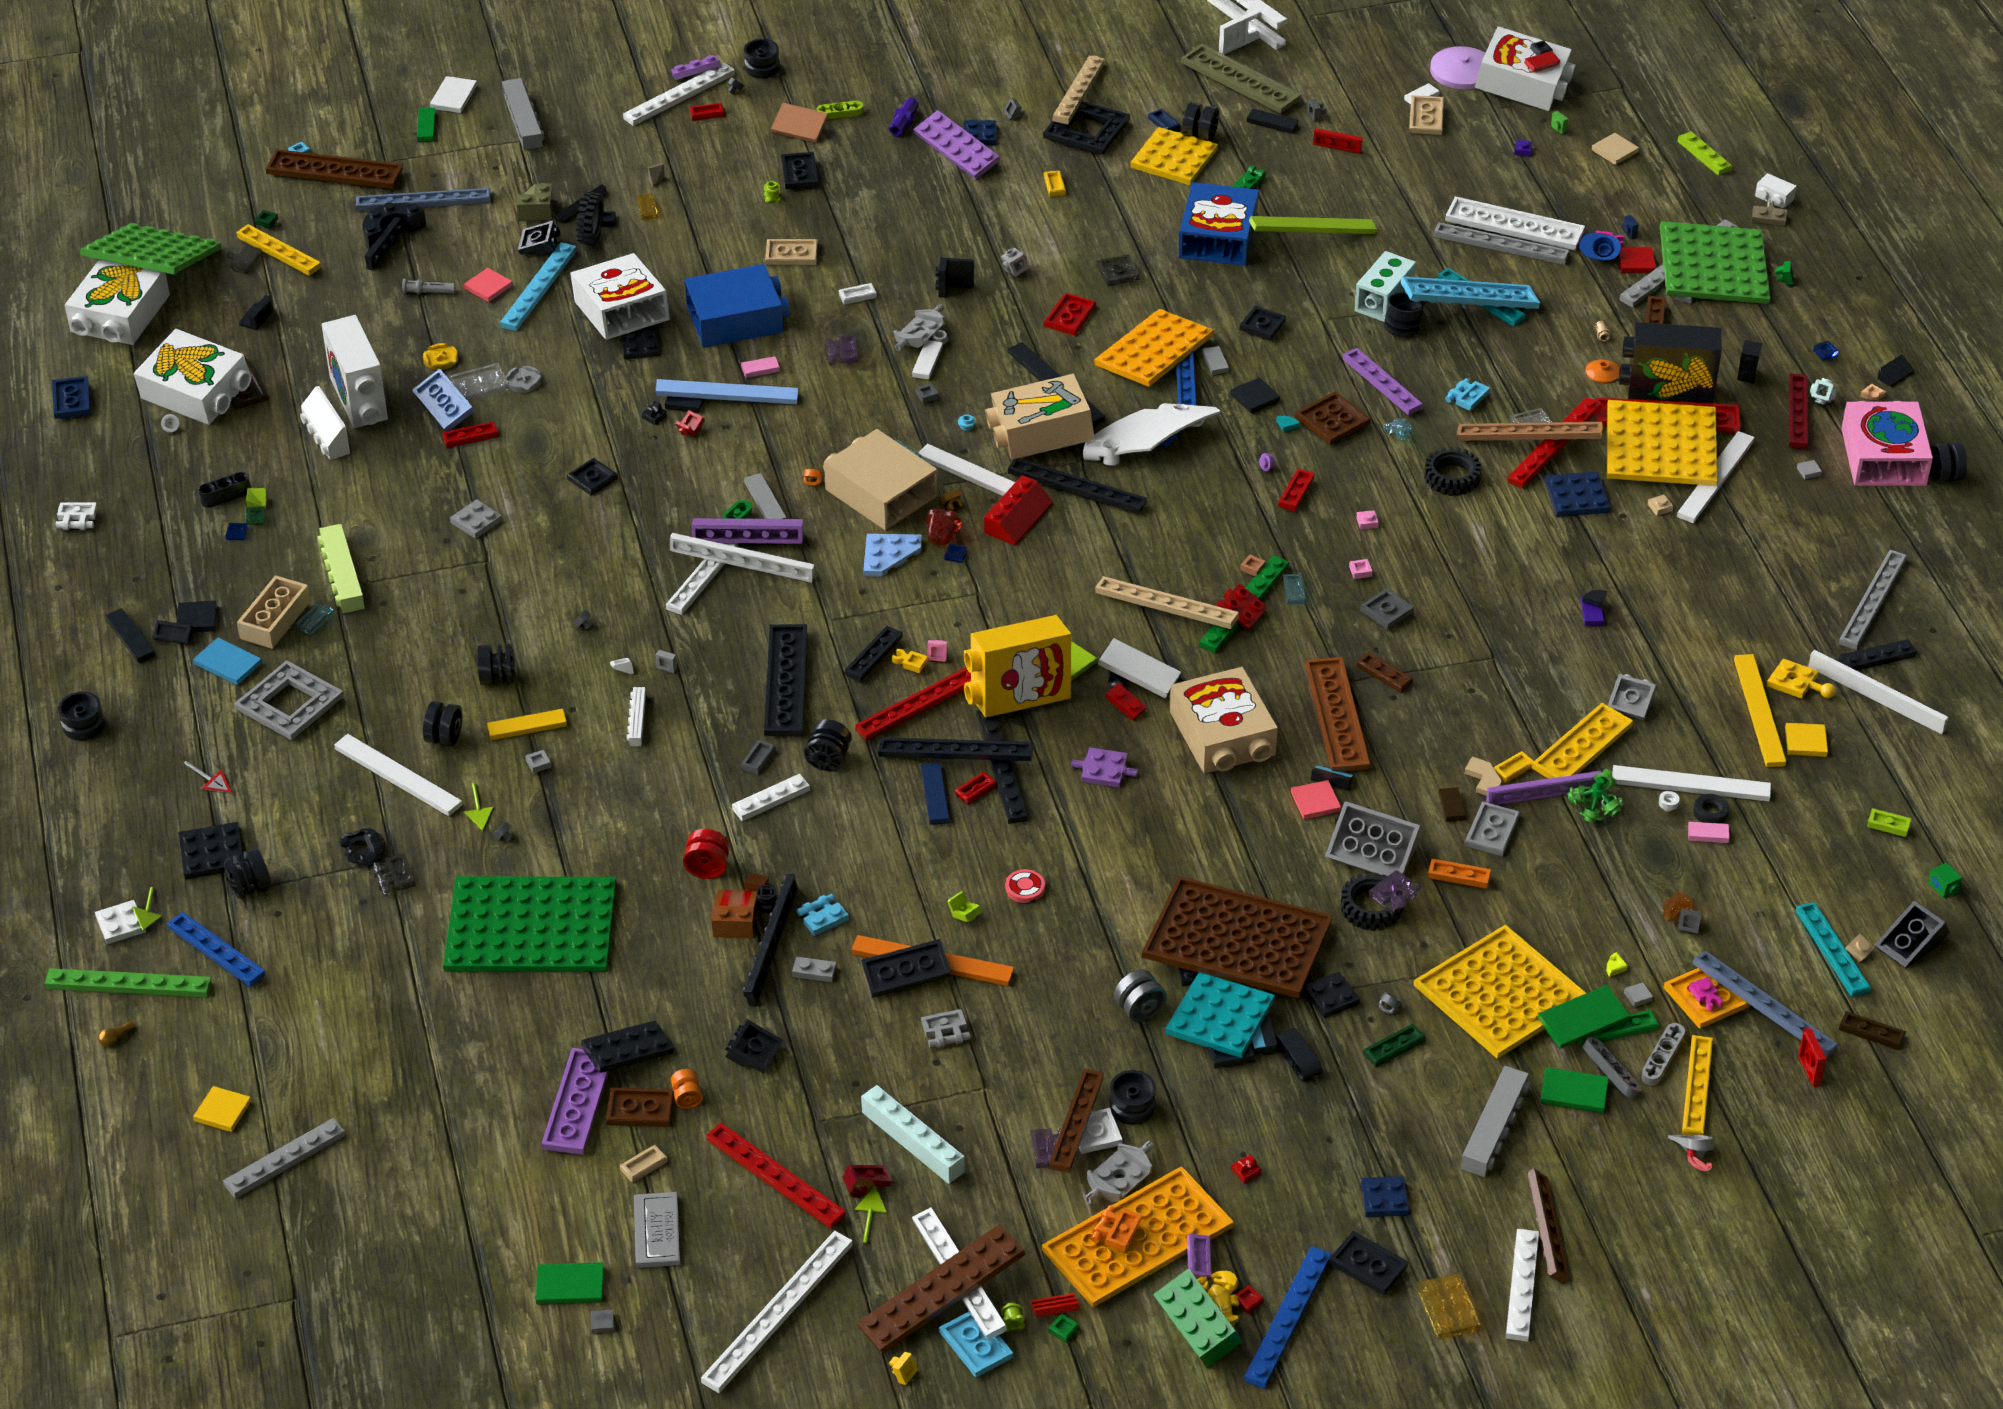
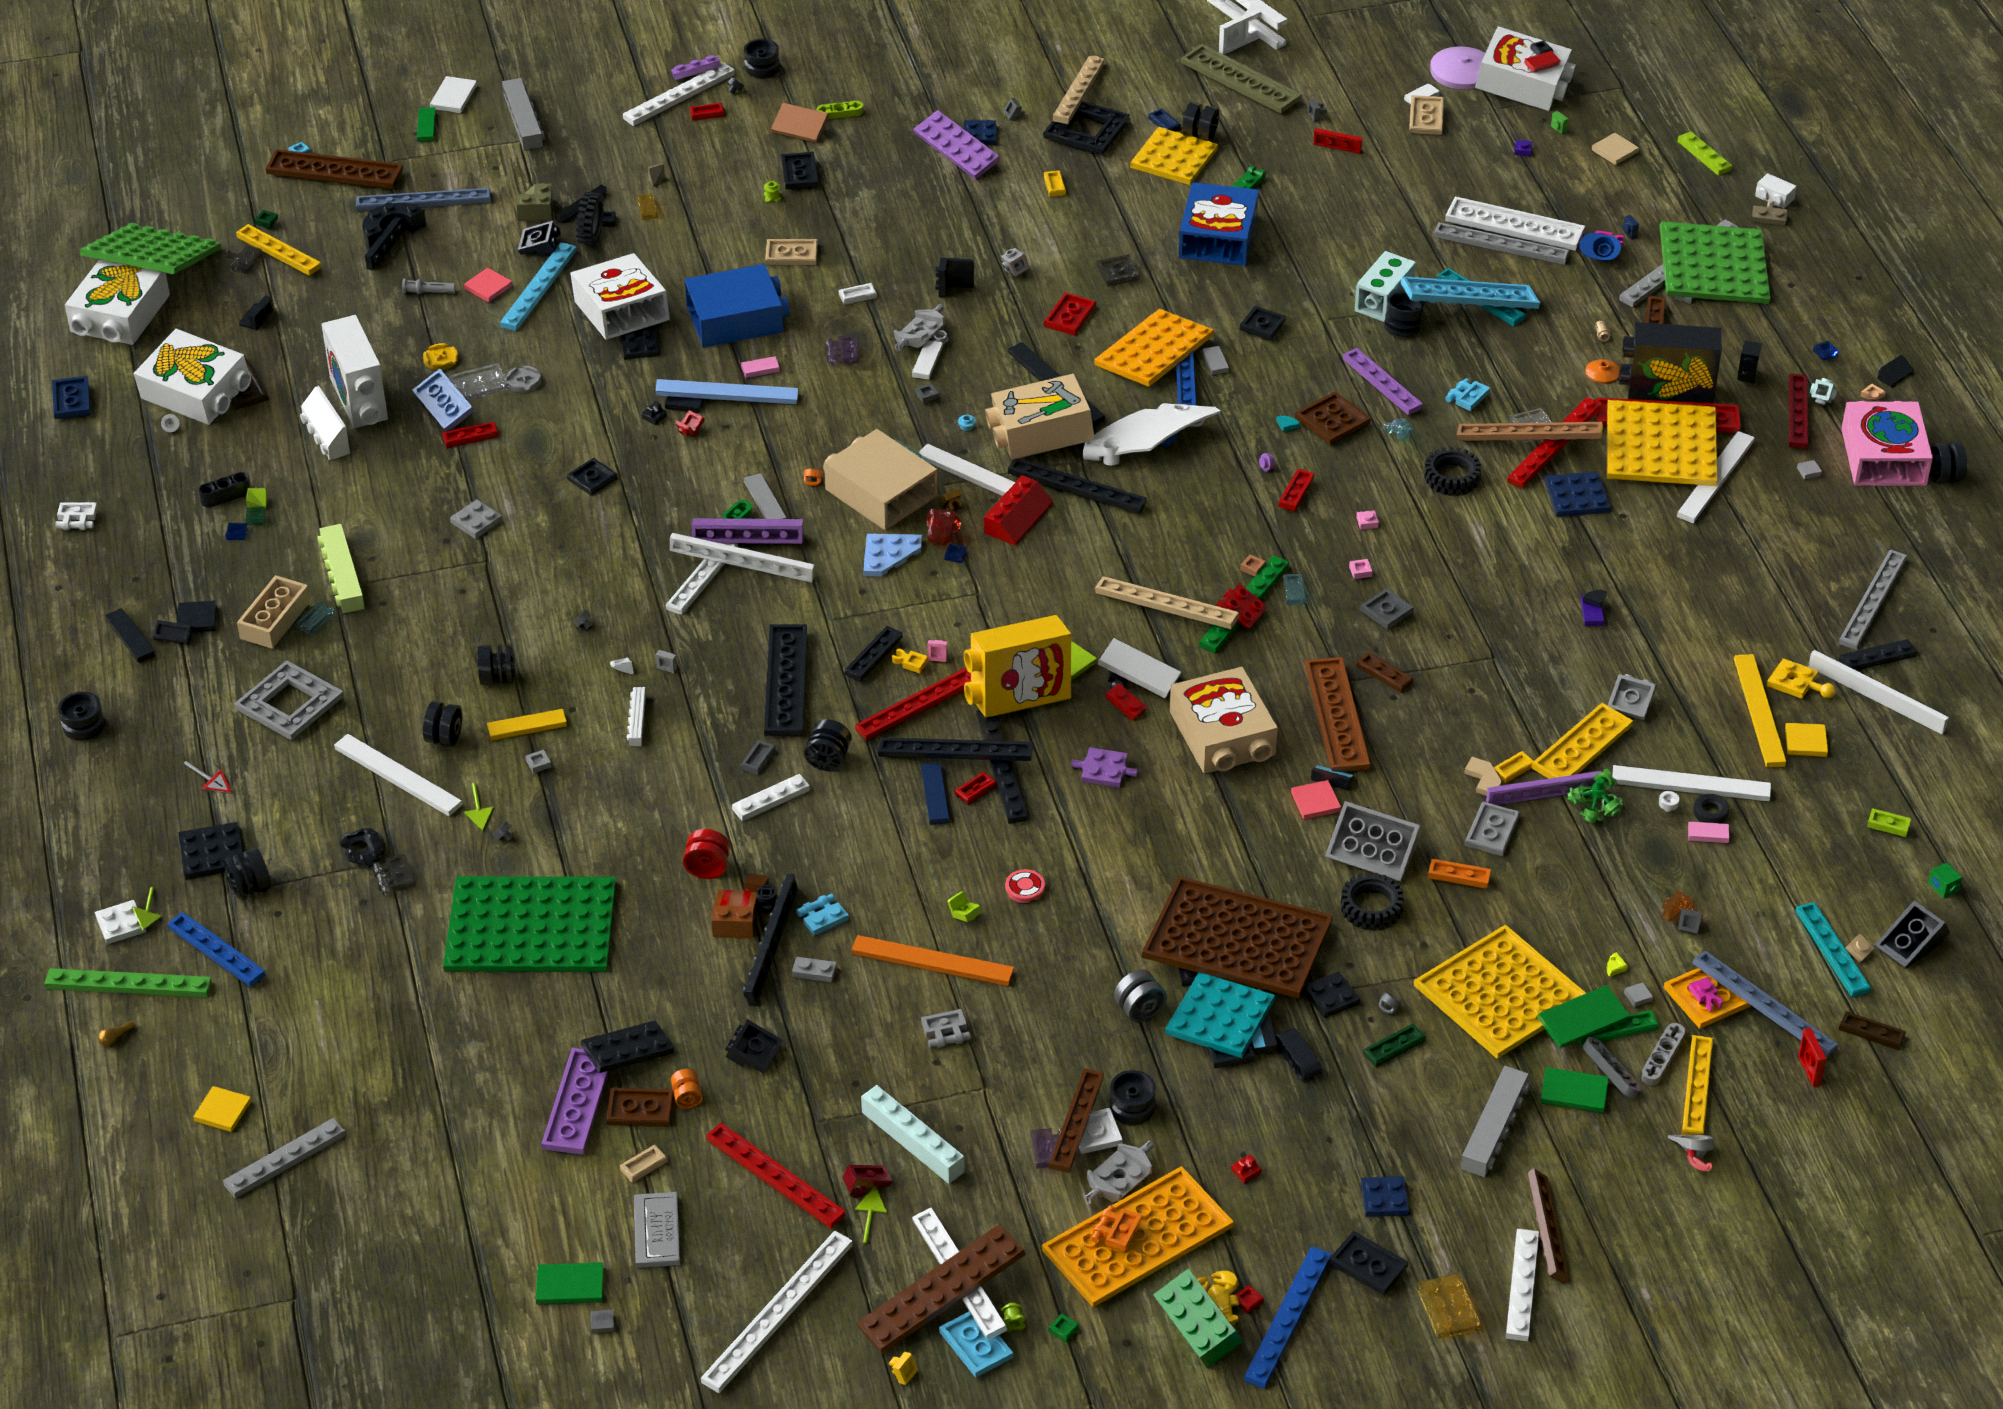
(227, 661): dark azure tile -> none
(903, 116): dark purple piece -> none
(906, 968): black plate -> none
(1055, 1305): red tile -> none
(1199, 1255): medium lavender plate -> none
(1255, 395): black tile -> none
(1272, 121): black tile -> none
(1313, 225): lime tile -> none
(1390, 888): clear purple plate -> none
(1451, 804): dark brown tile -> none
(1636, 260): red tile -> none
(1660, 505): tan plate -> none
(1787, 273): green tile -> none

